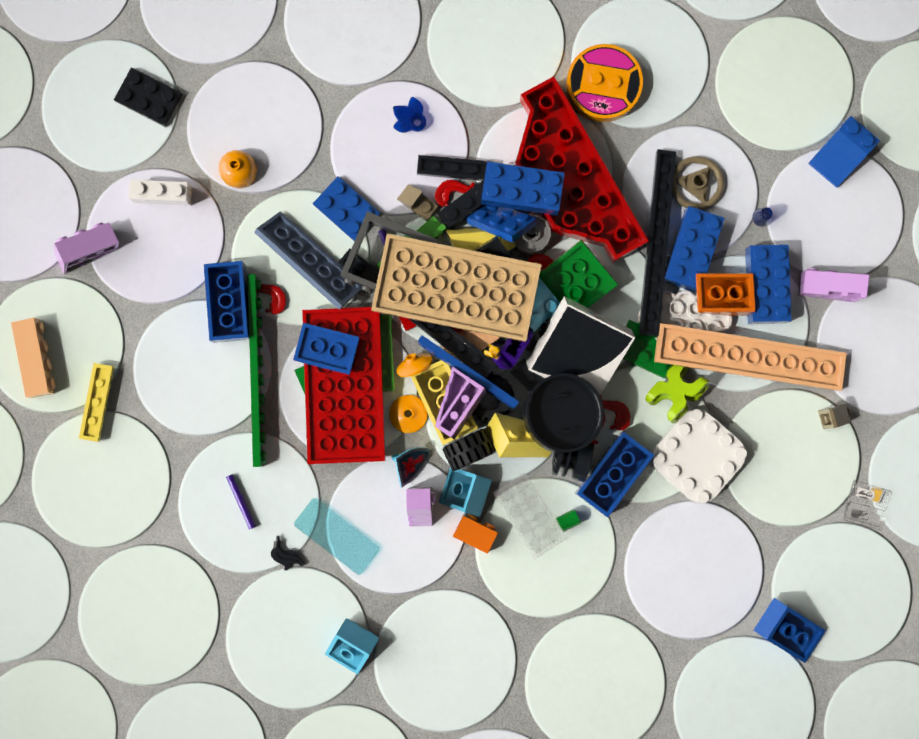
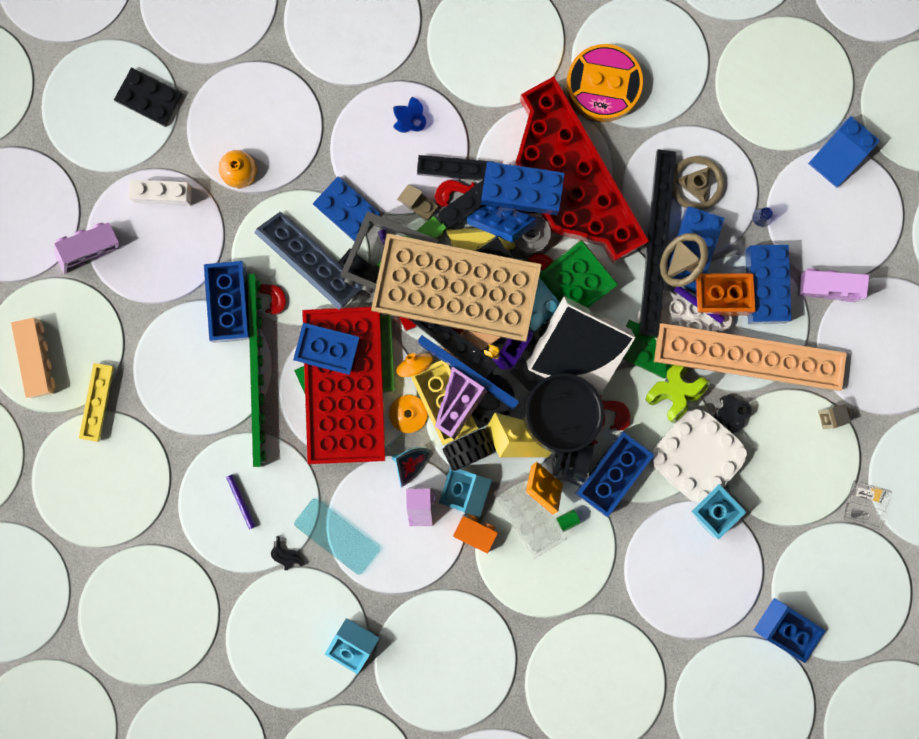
(544, 488): none -> light orange plate
(683, 260): none -> dark tan piece
(693, 300): none -> dark purple bar
(718, 512): none -> medium azure slope
(729, 413): none -> black plate

